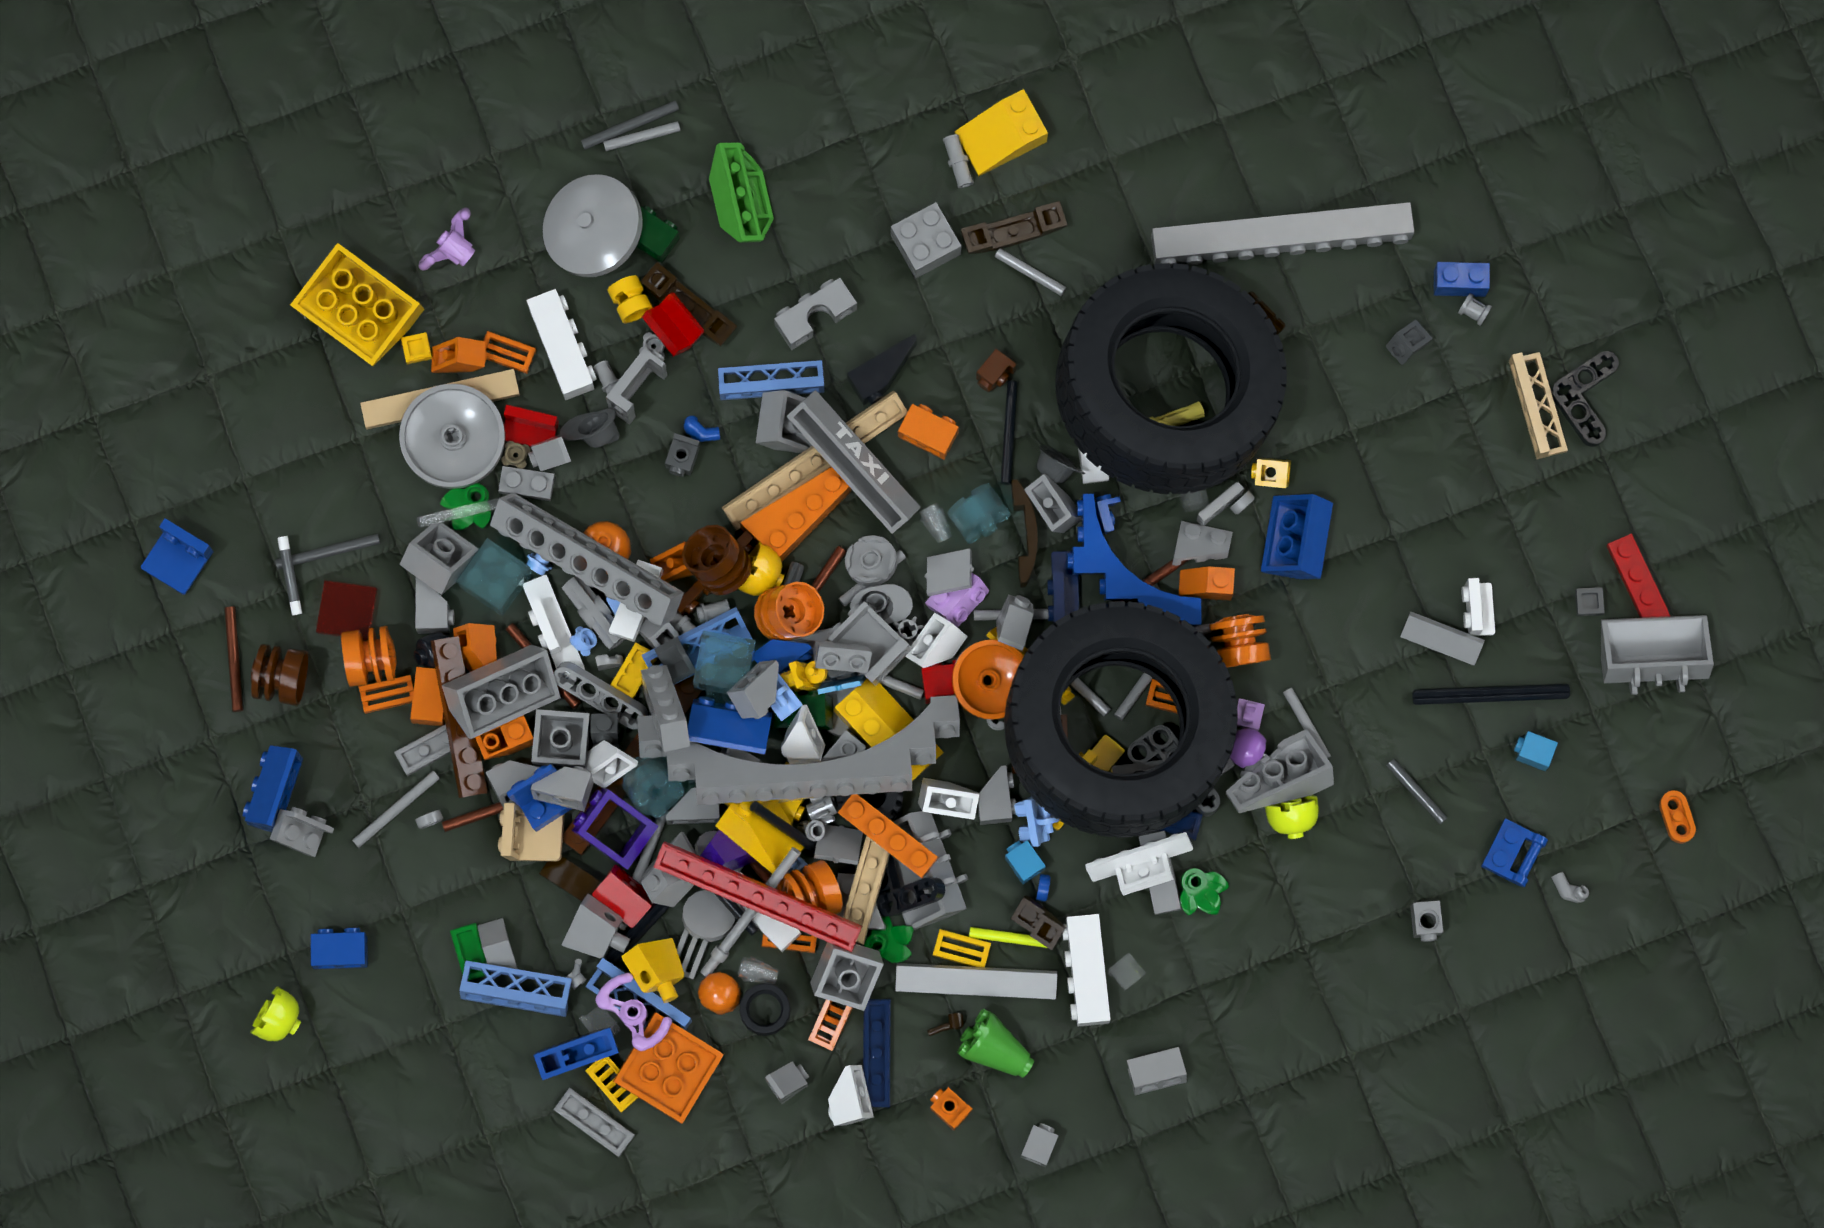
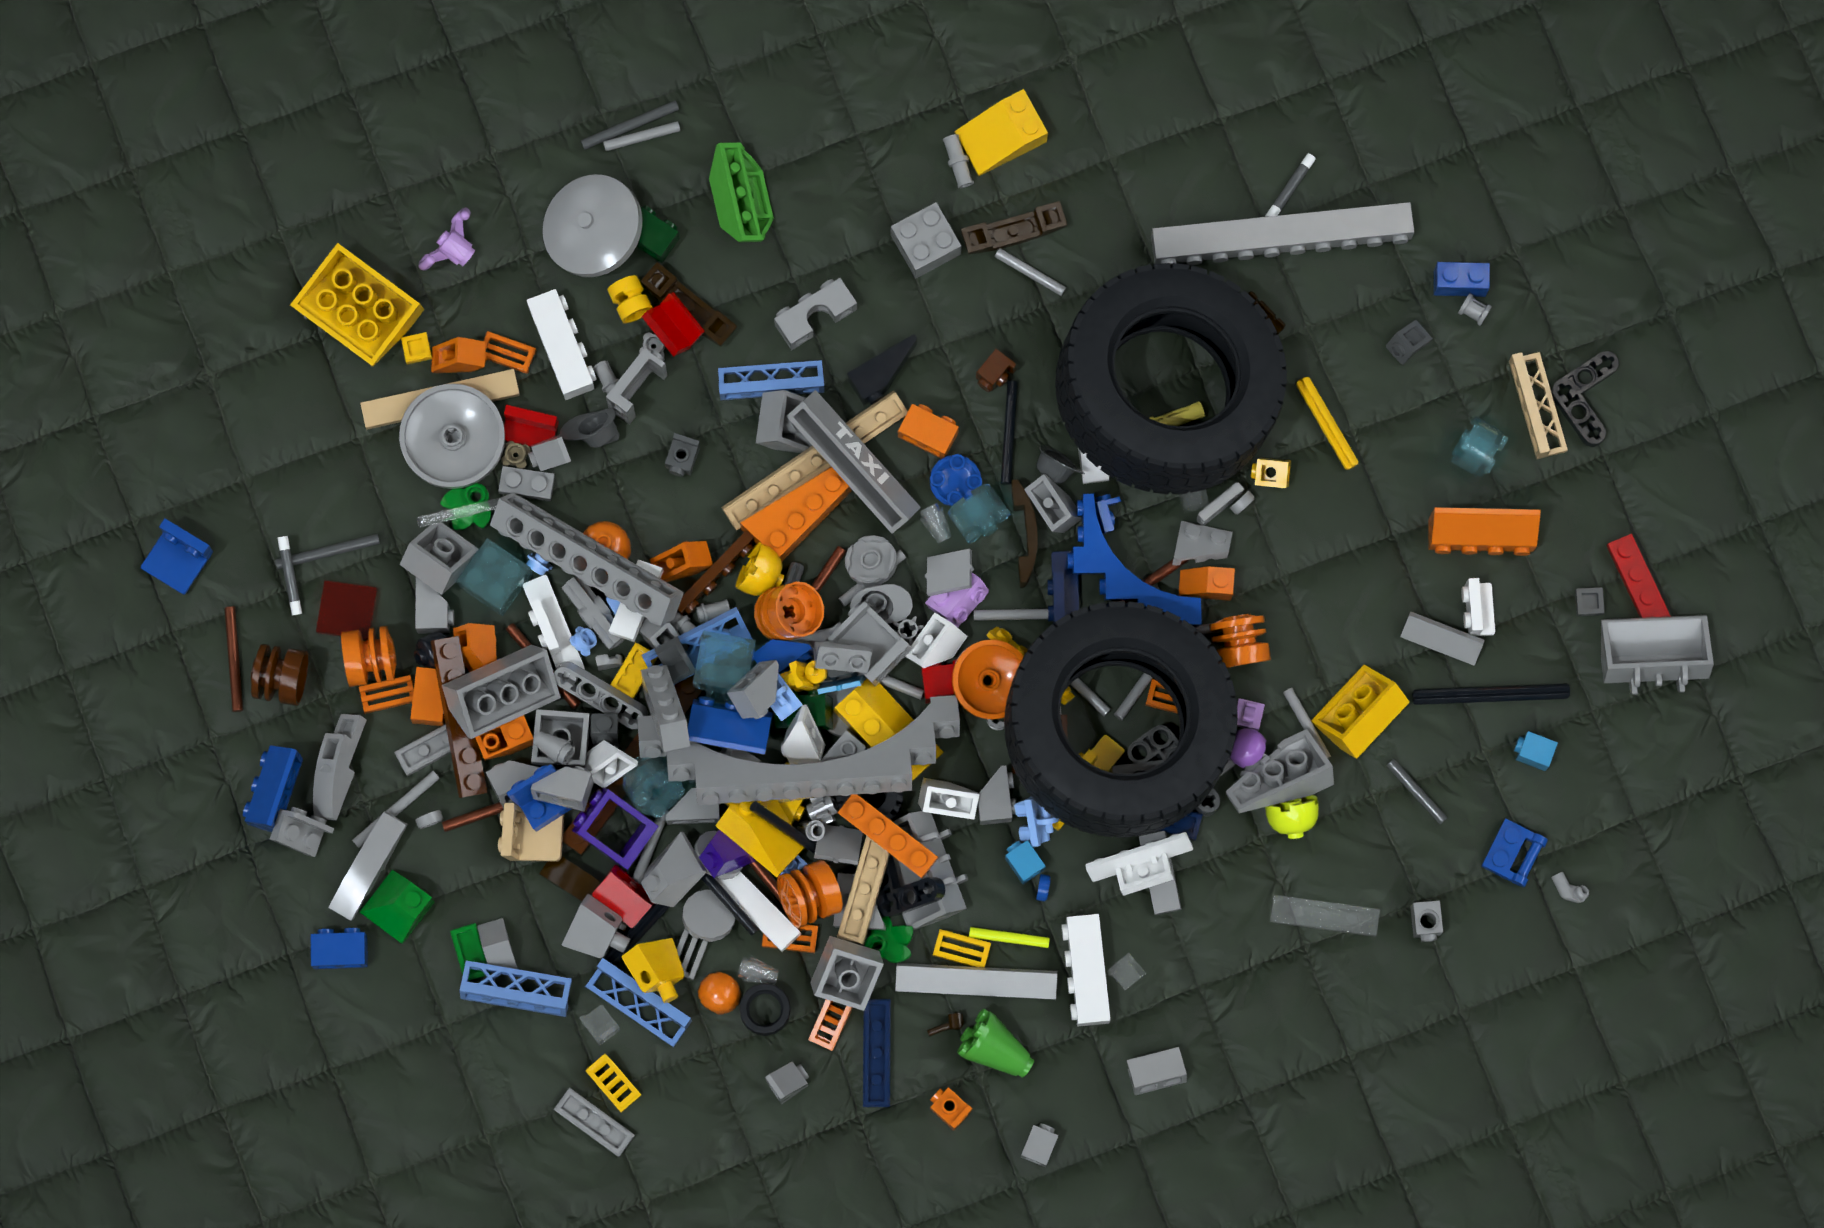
(277, 1017): neon yellow cylinder -> none
(332, 767): none -> light grey slope
(368, 865): none -> light grey slope
(397, 906): none -> green slope
(556, 748): none -> light grey cone
(575, 1053): blue slope -> none
(576, 976): light grey hand -> none
(606, 1003): lavender piece -> none
(671, 1071): orange plate -> none
(698, 432): blue arm -> none
(717, 559): reddish brown wheel -> none
(721, 951): light grey bar -> none
(758, 896): tile -> none
(850, 1098): white slope -> none
(954, 478): none -> blue dish
(1014, 621): light grey slope -> none
(1039, 921): dark brown slope -> none
(1205, 894): green plate -> none
(1291, 185): none -> dark grey bar
(1297, 536): blue slope -> none
(1324, 915): none -> clear tile
(1327, 423): none -> yellow axle
(1360, 711): none -> yellow slope
(1477, 447): none -> clear light blue brick
(1483, 530): none -> orange slope
(1679, 817): orange plate -> none

